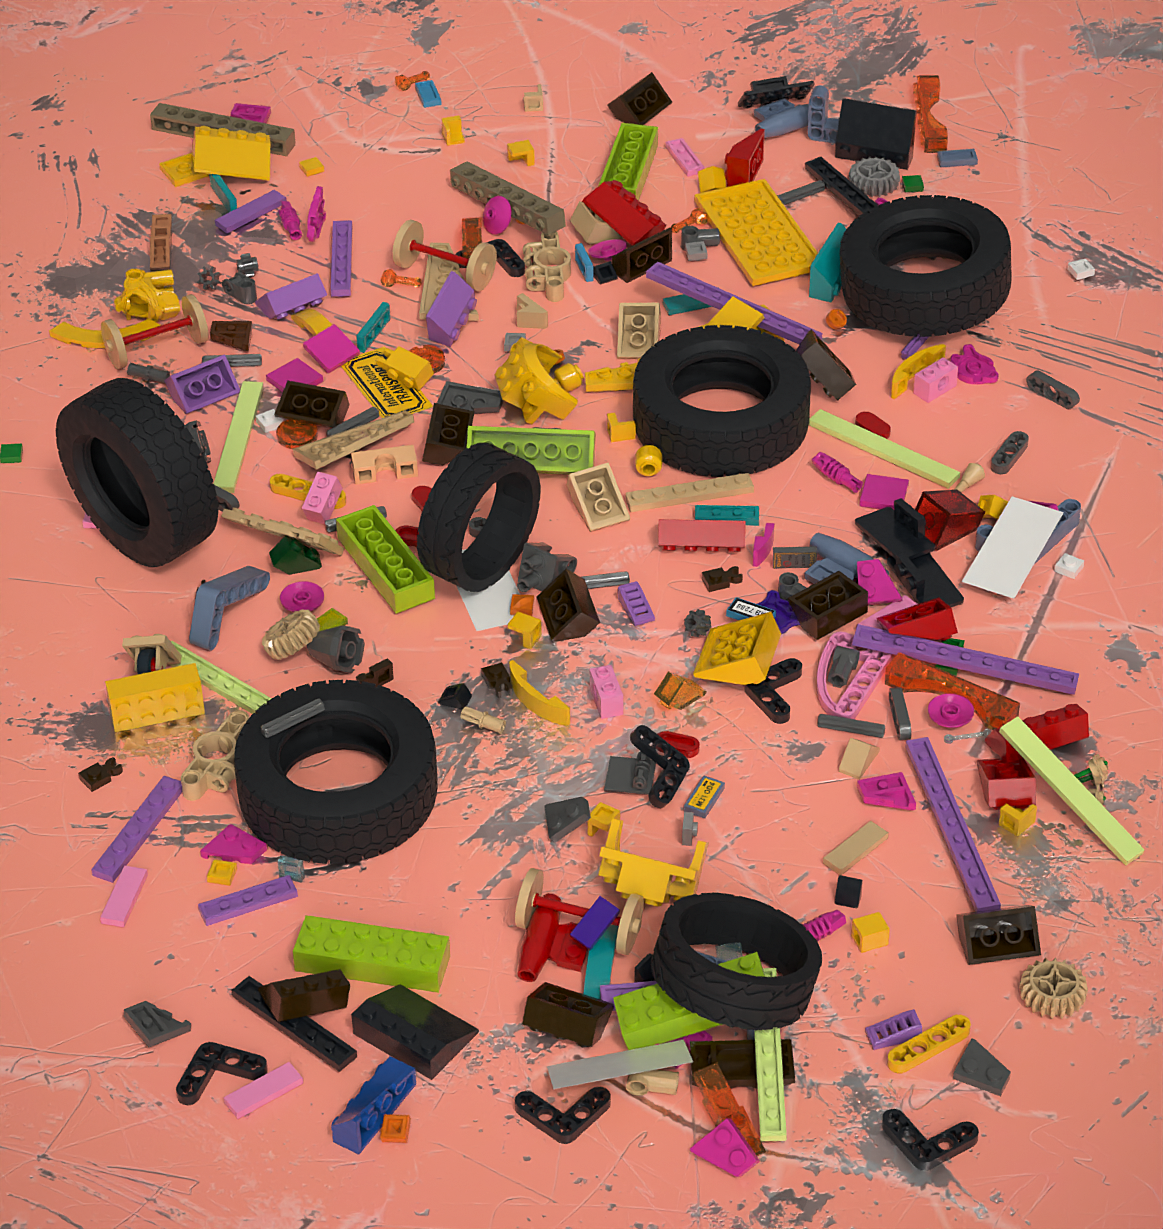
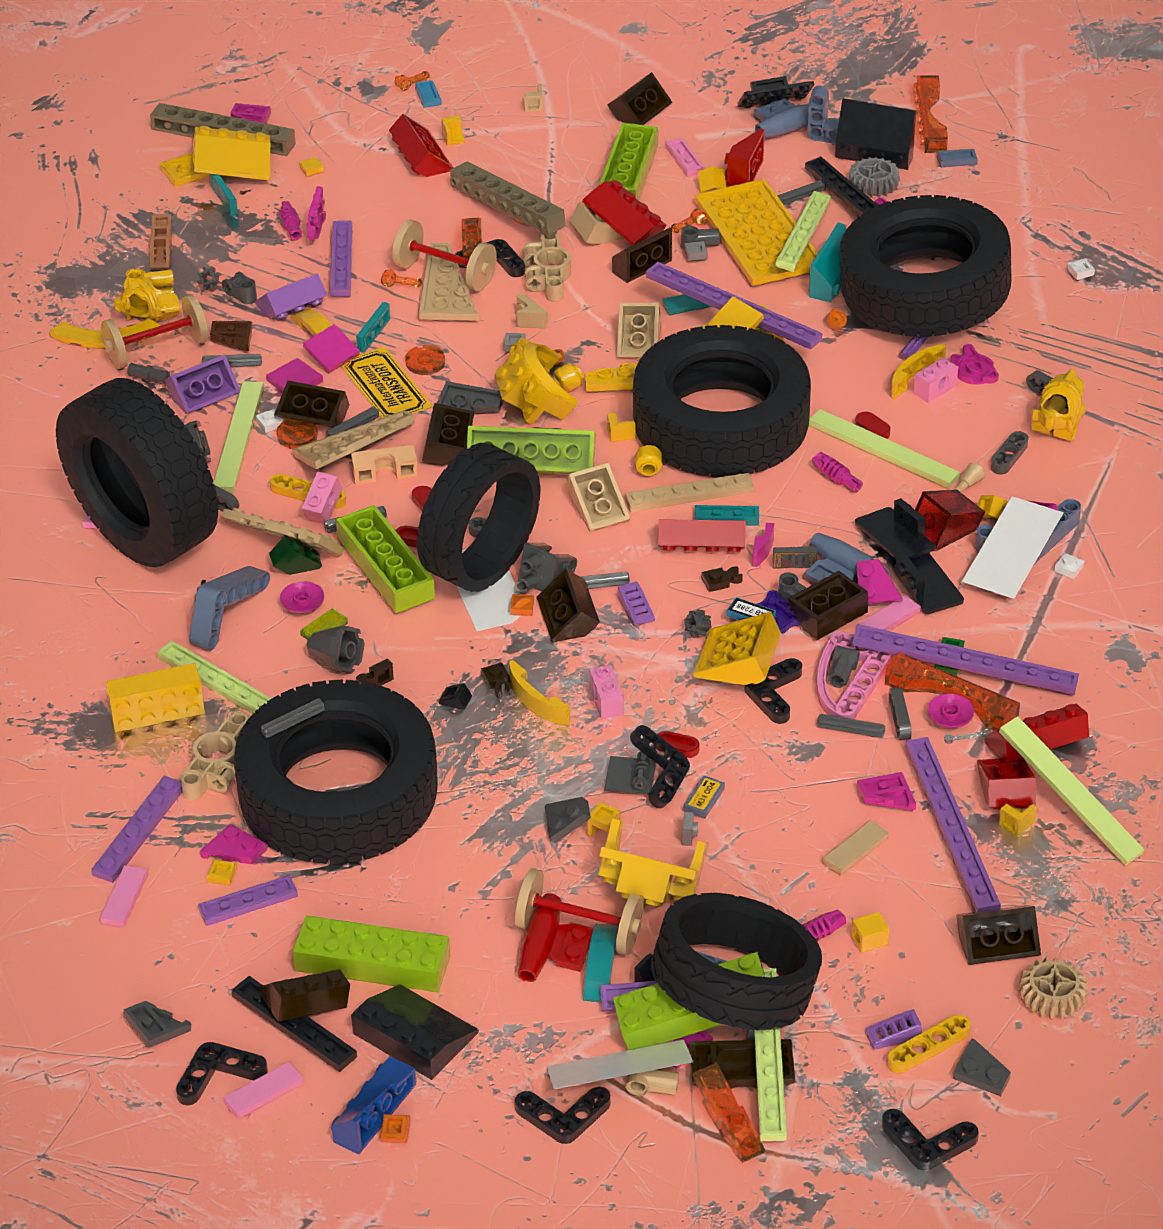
(11, 453): green tile -> none
(98, 775): dark brown plate -> none
(151, 652): tan plate -> none
(247, 265): dark grey gear -> none
(250, 211): medium lavender tile -> none
(290, 634): tan gear -> none
(291, 867): clear light blue tile -> none
(406, 367): yellow hinge -> none
(419, 147): none -> red slope
(450, 310): medium lavender slope -> none
(483, 719): tan axle -> none
(497, 215): dark pink dish -> none
(521, 150): yellow panel -> none
(528, 626): yellow panel -> none
(567, 1014): dark brown slope -> none
(584, 262): dark azure tile -> none
(595, 923): dark purple tile -> none
(604, 273): black slope -> none
(607, 249): dark pink dish -> none
(678, 691): clear yellow slope -> none
(727, 1149): dark pink wing -> none
(729, 951): clear light blue tile -> none
(803, 231): none -> yellowish green tile
(825, 366): dark brown slope -> none
(848, 891): black slope -> none
(857, 758): tan slope -> none
(882, 491): dark pink tile -> none
(913, 183): green tile -> none
(925, 620): red slope -> none
(1054, 417): none -> yellow helmet
(1097, 775): tan plant -> none

